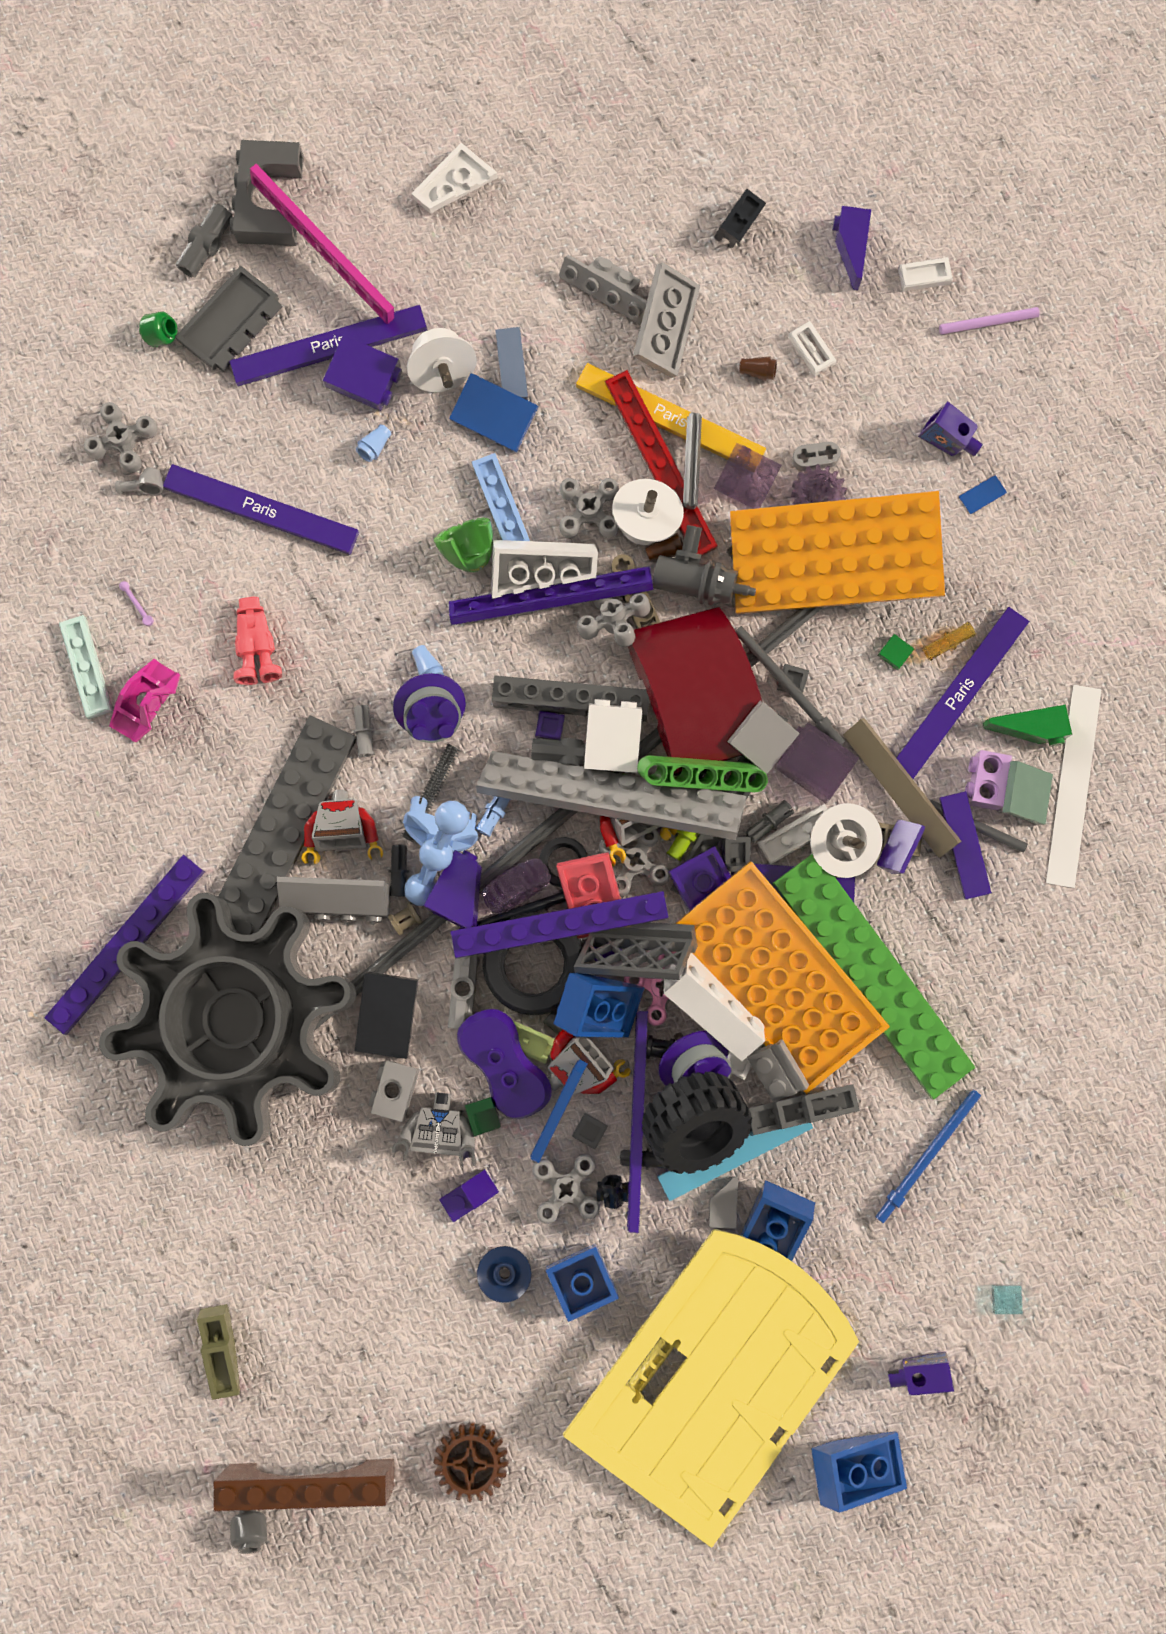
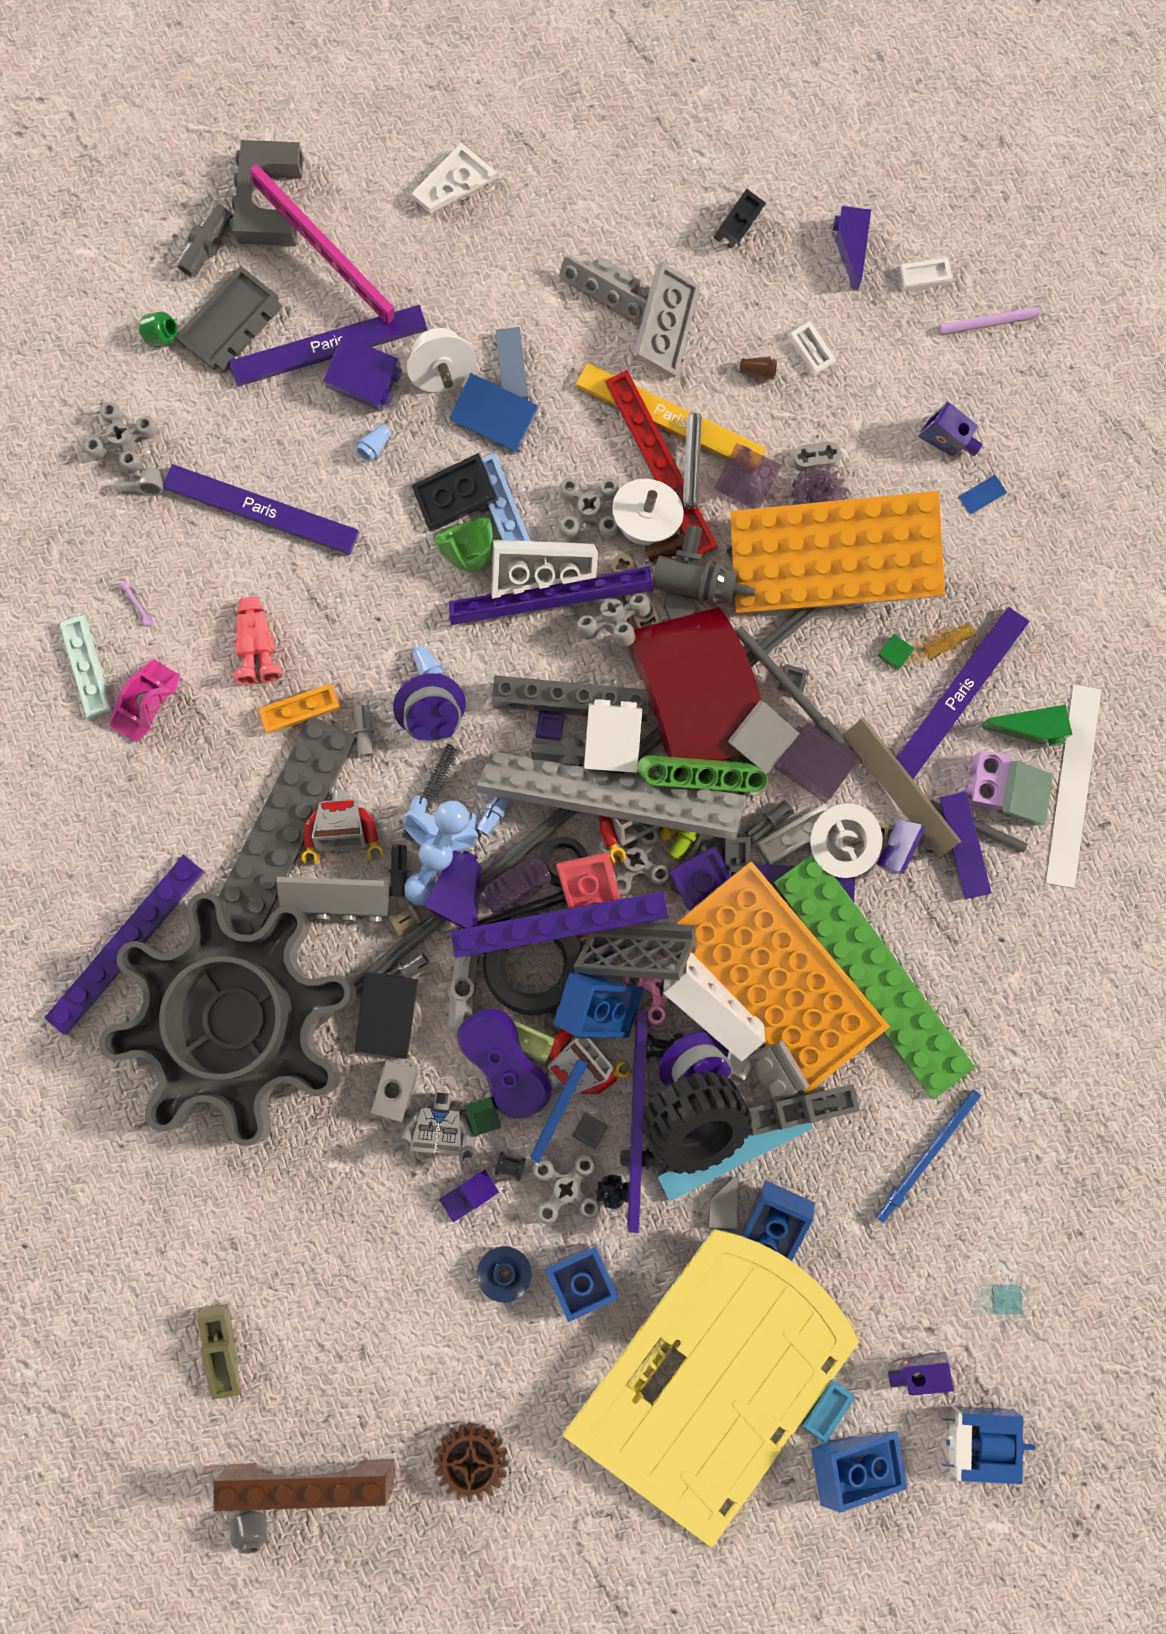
(299, 708): none -> light orange plate
(411, 966): none -> dark grey axle
(454, 492): none -> black tile
(510, 1166): none -> black bush
(678, 606): none -> dark grey tile
(828, 1411): none -> dark azure tile
(996, 1443): none -> blue piece

